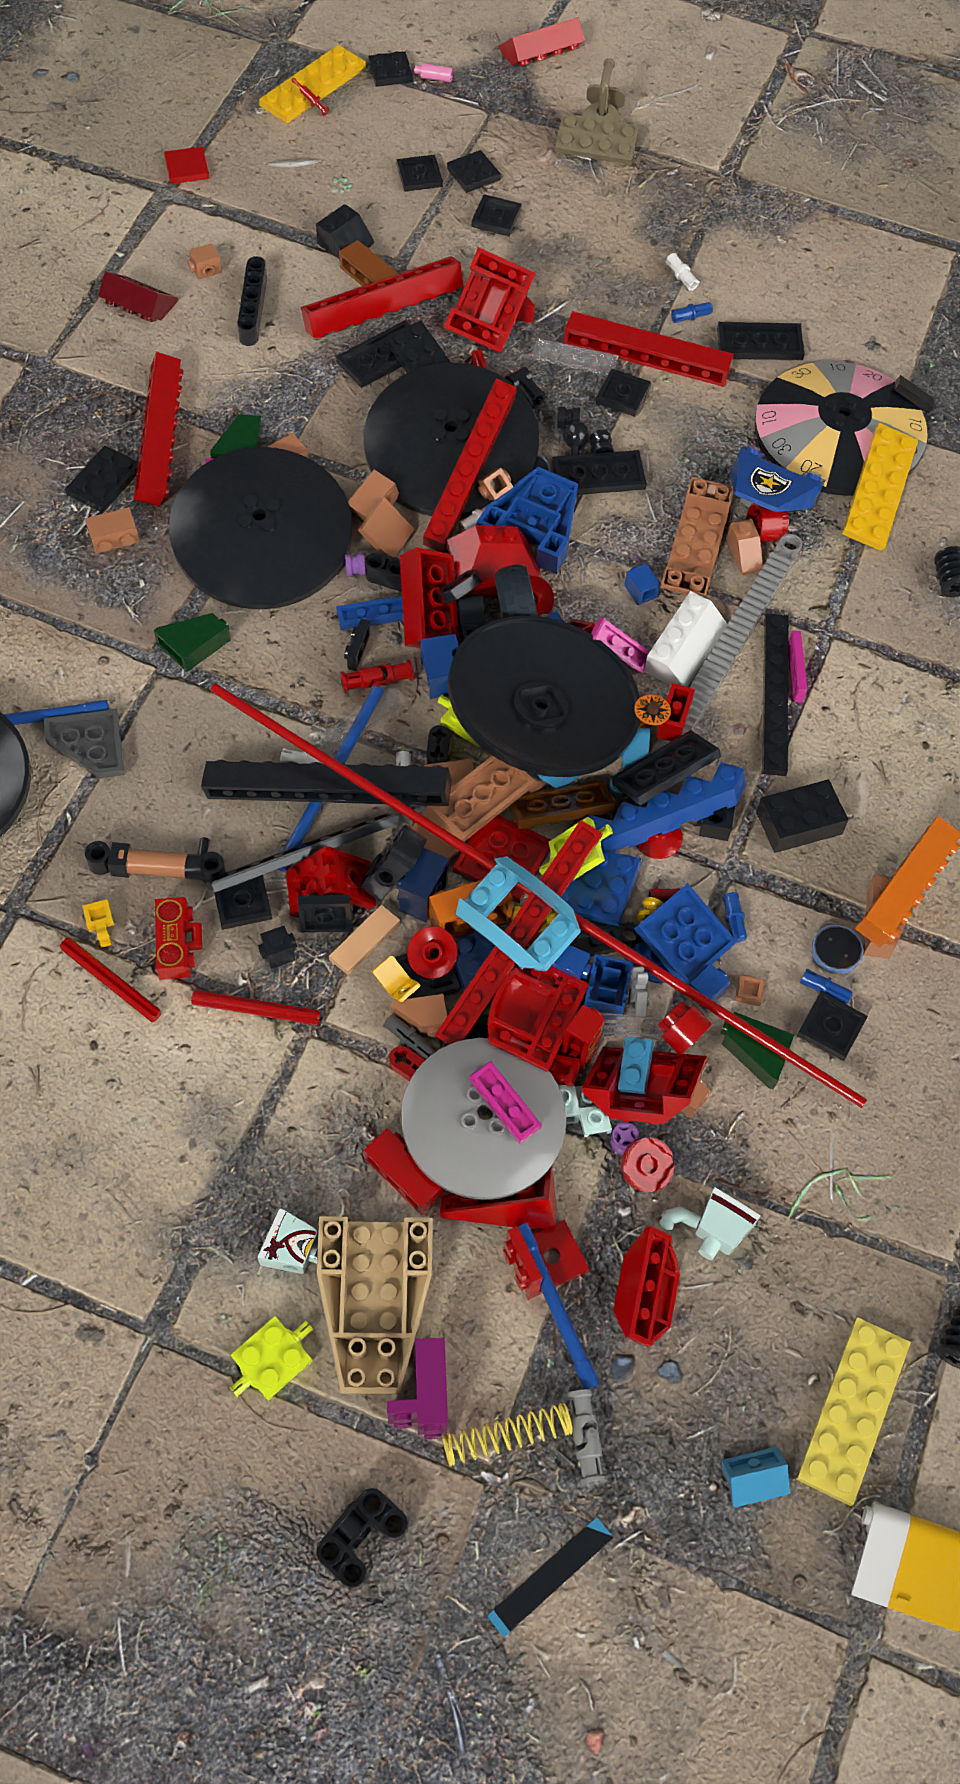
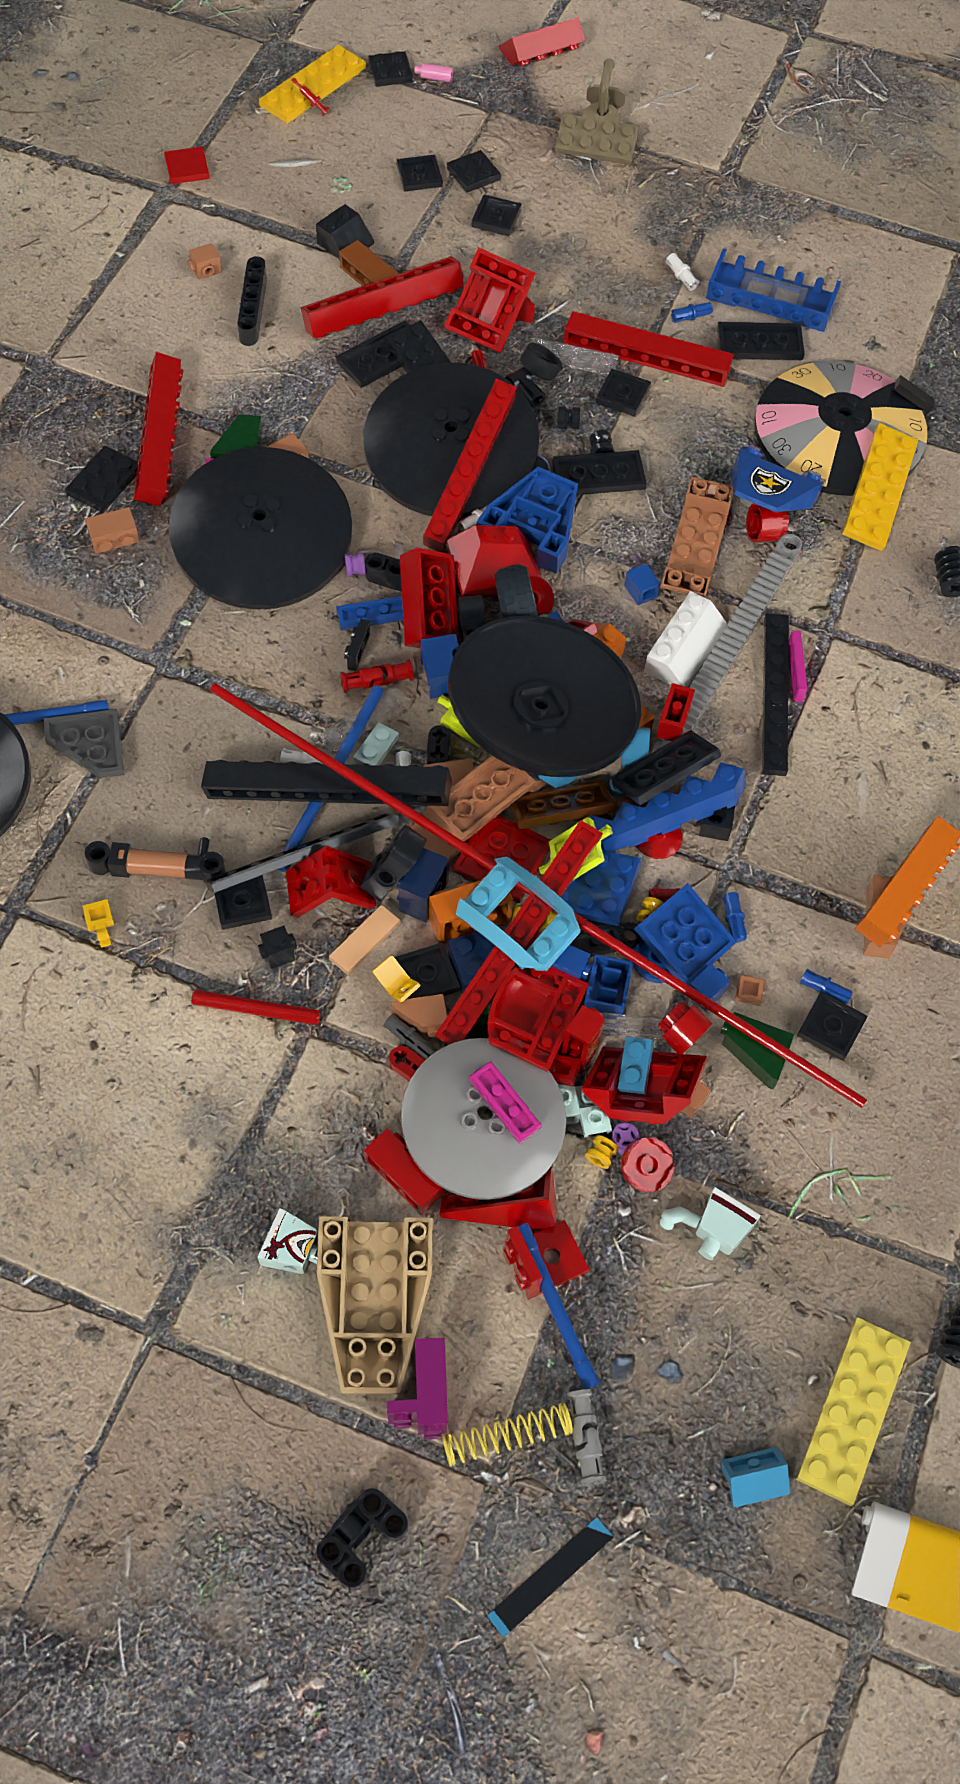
(110, 979): red axle -> none
(135, 296): dark red slope -> none
(171, 930): red piece -> none
(193, 639): dark green slope -> none
(271, 1358): neon yellow plate -> none
(325, 913): black plate -> none
(370, 492): nougat brick -> none
(376, 745): none -> light aqua plate
(386, 528): nougat tile -> none
(421, 948): red dish -> none
(460, 586): black beam -> none
(495, 484): nougat brick -> none
(541, 361): none -> black tyre
(575, 436): black piece -> none
(601, 1152): none -> yellow wheel
(625, 647): dark pink tile -> none
(638, 995): light grey plate -> none
(647, 1287): red wedge -> none
(652, 709): piece -> none
(745, 546): nougat slope -> none
(772, 294): none -> blue window
(802, 816): black brick -> none
(837, 949): black tile -> none

